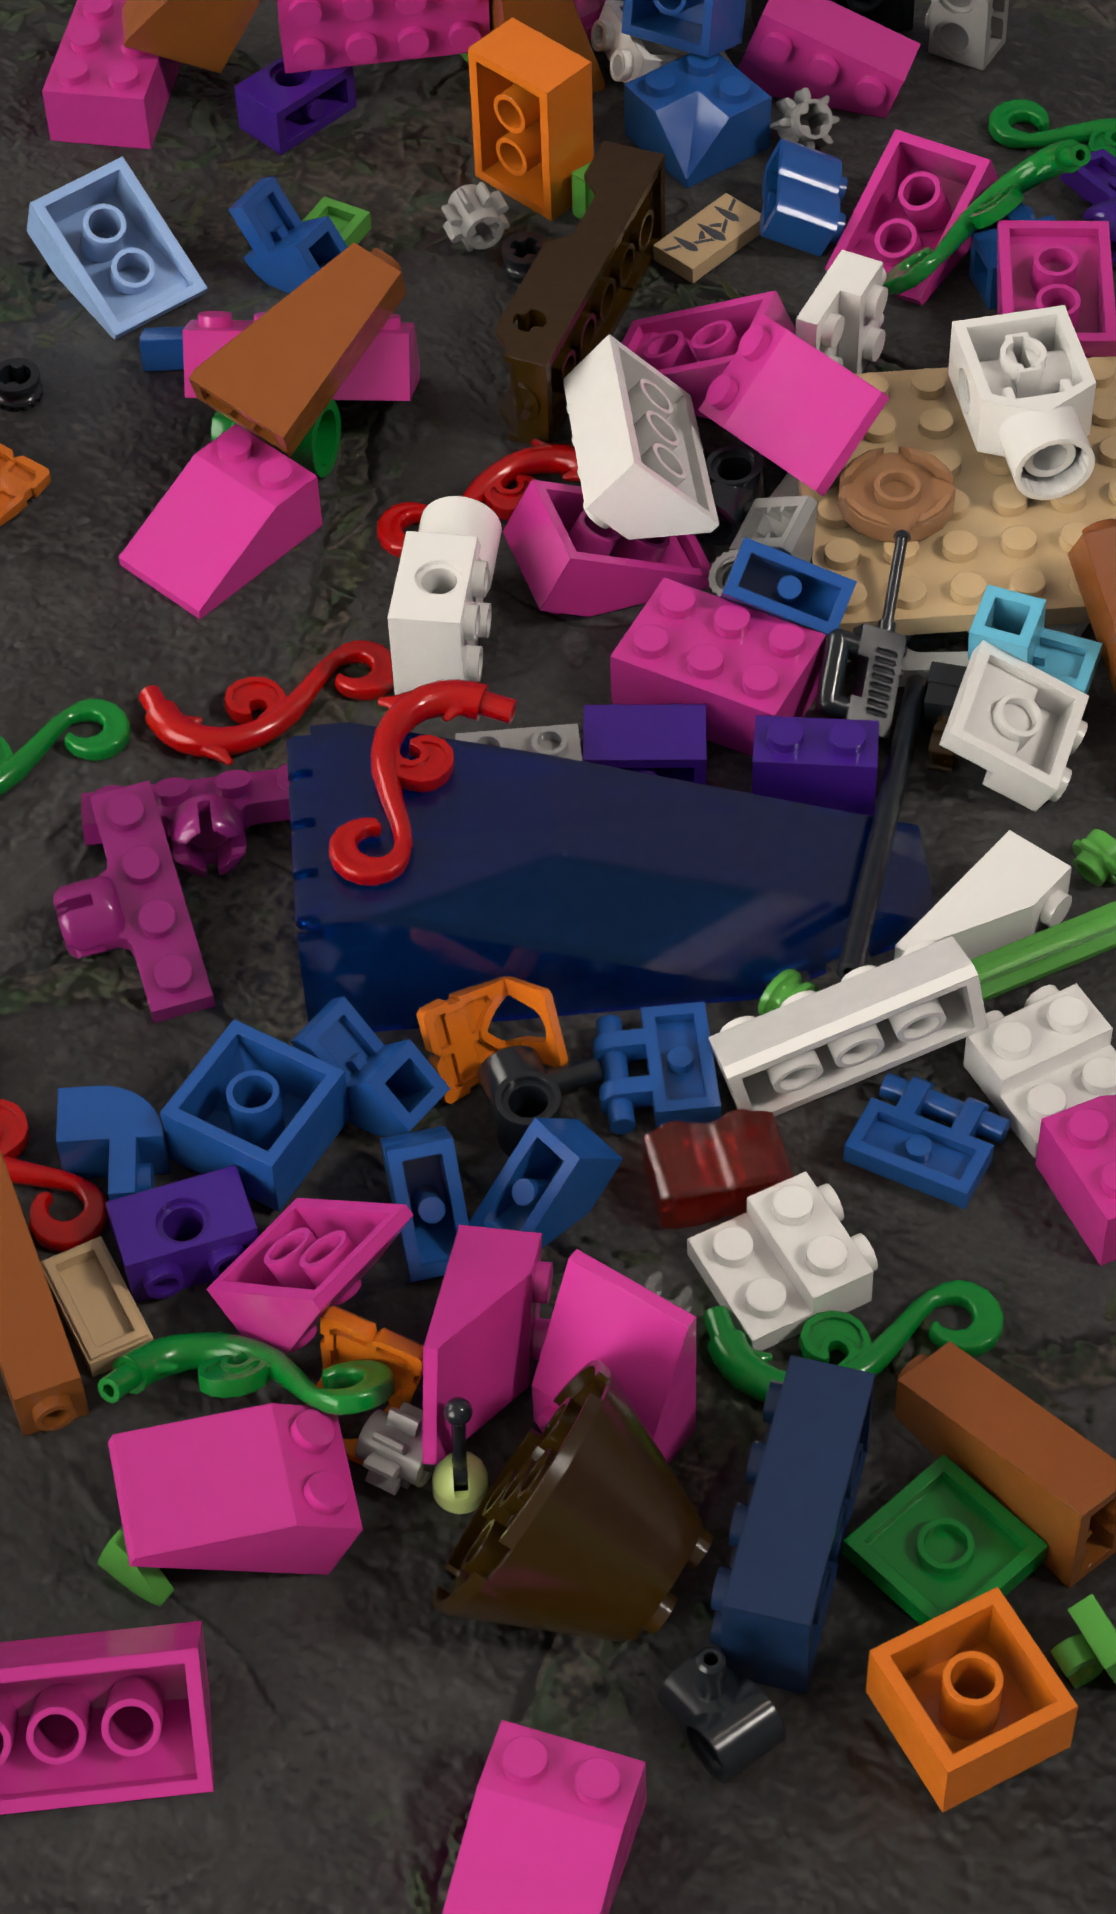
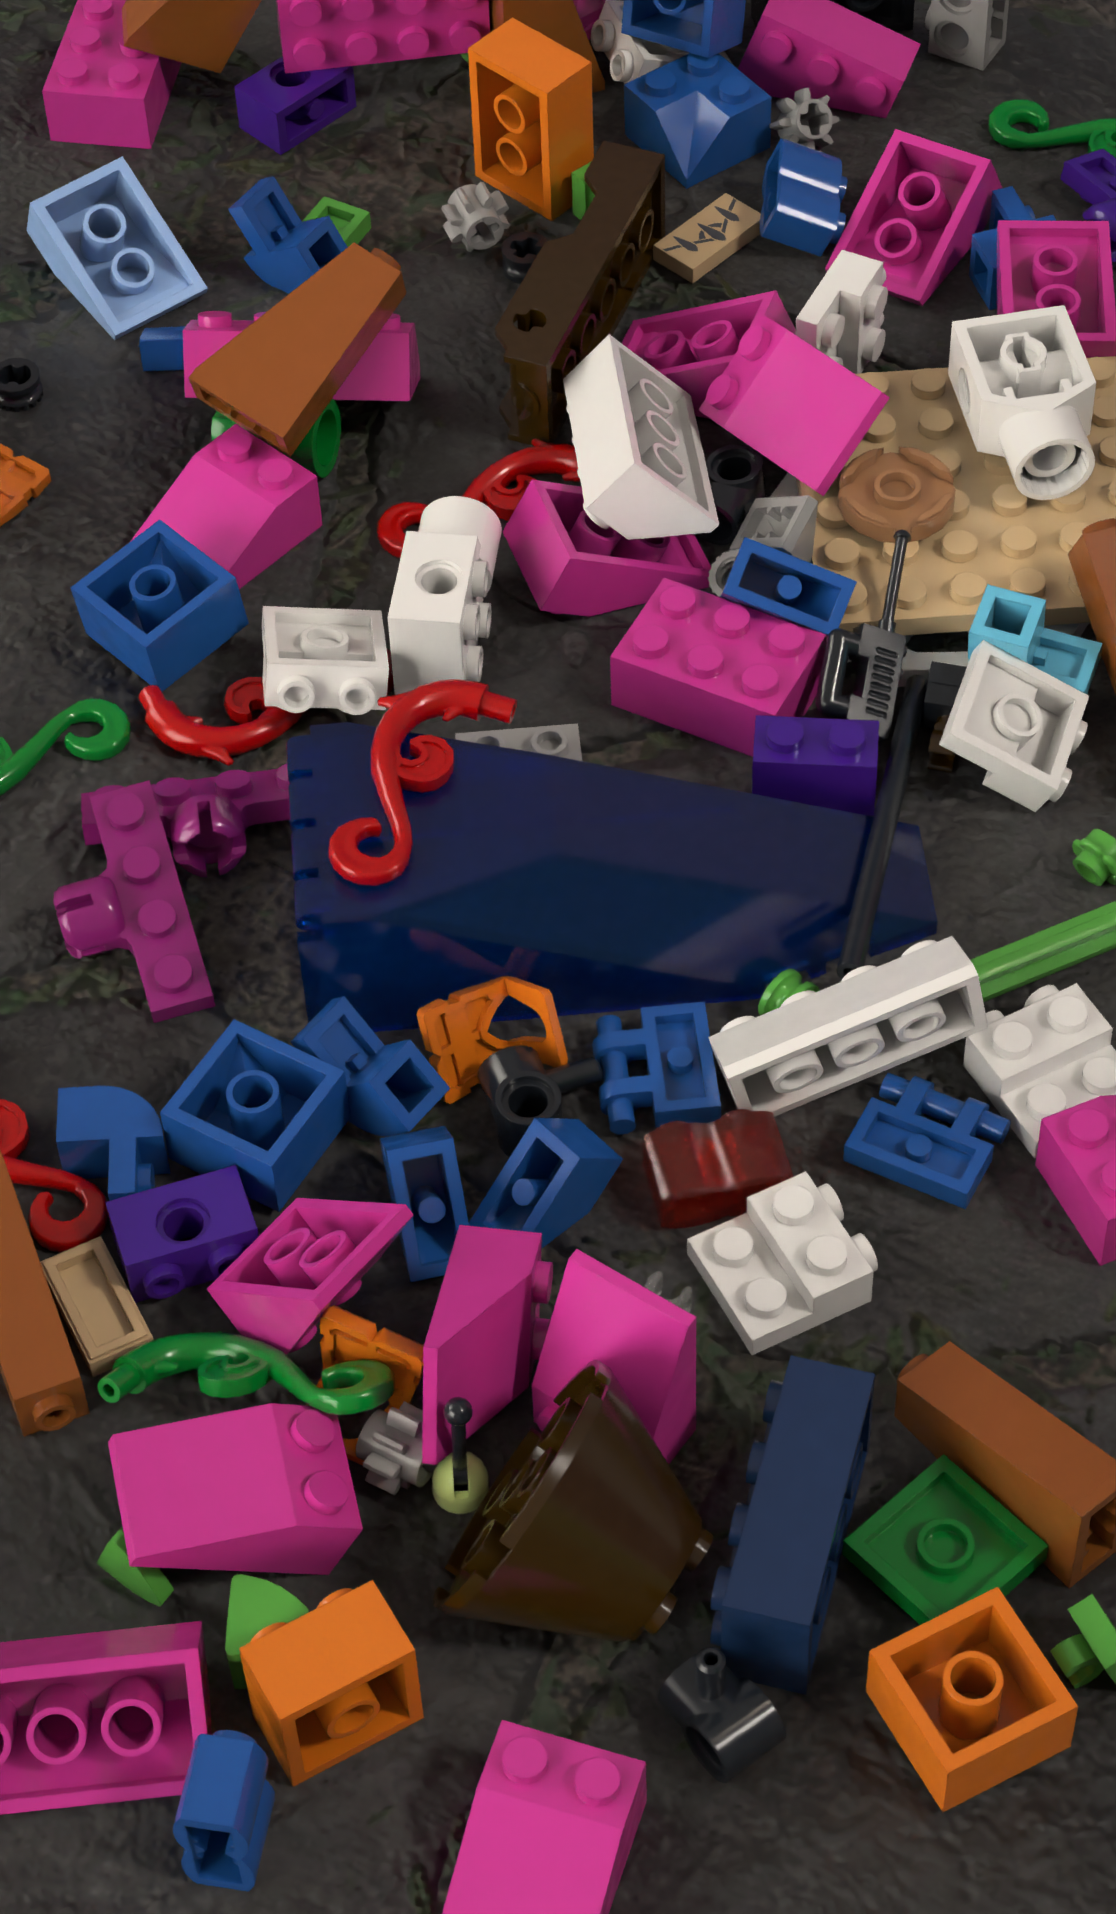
(160, 605): none -> blue slope
(224, 1811): none -> blue brick
(253, 1606): none -> bright green tile
(324, 659): none -> white plate
(332, 1681): none -> orange brick
(648, 739): dark purple brick -> none
(836, 1330): green plant -> none
(988, 208): green plant -> none
(999, 900): white slope -> none

